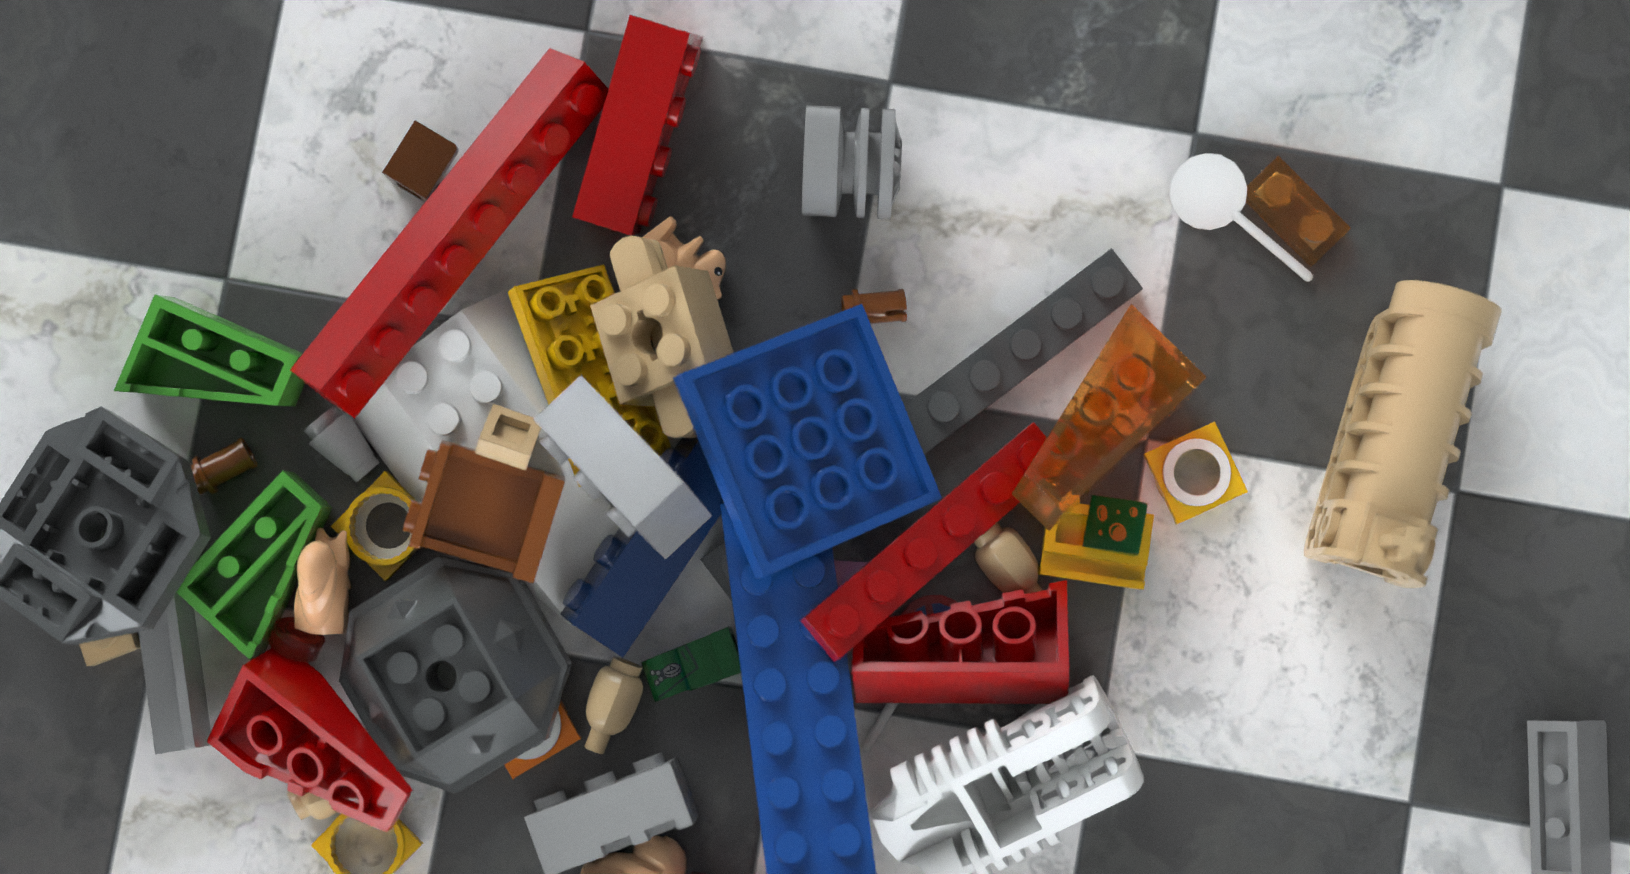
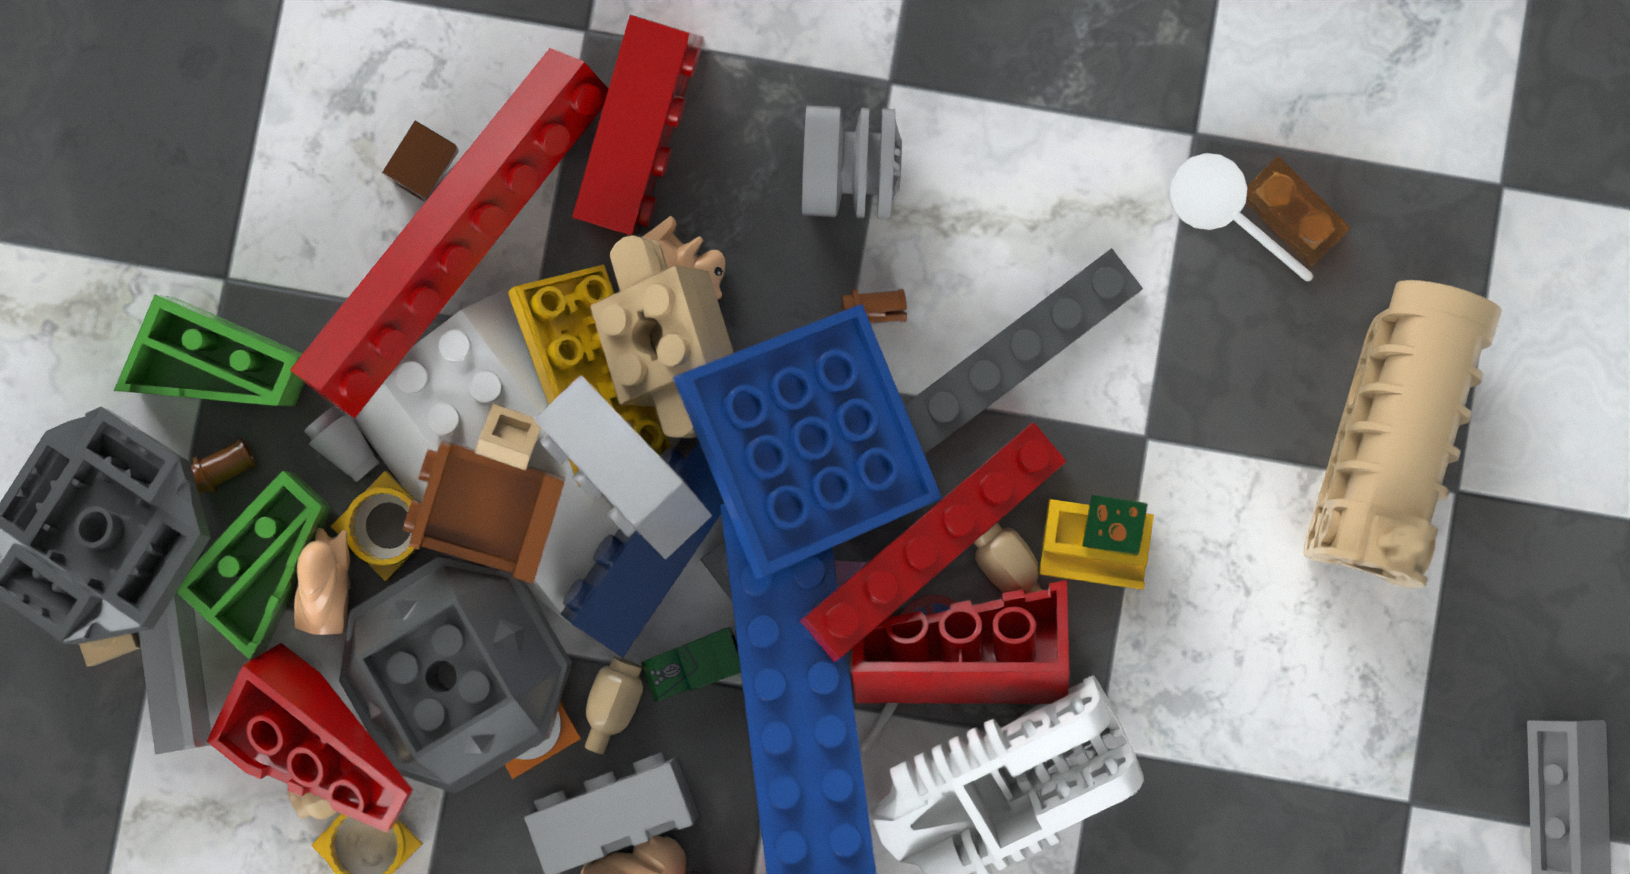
(295, 643): clear red tile -> none
(1116, 407): clear orange wedge -> none
(1162, 463): piece -> none

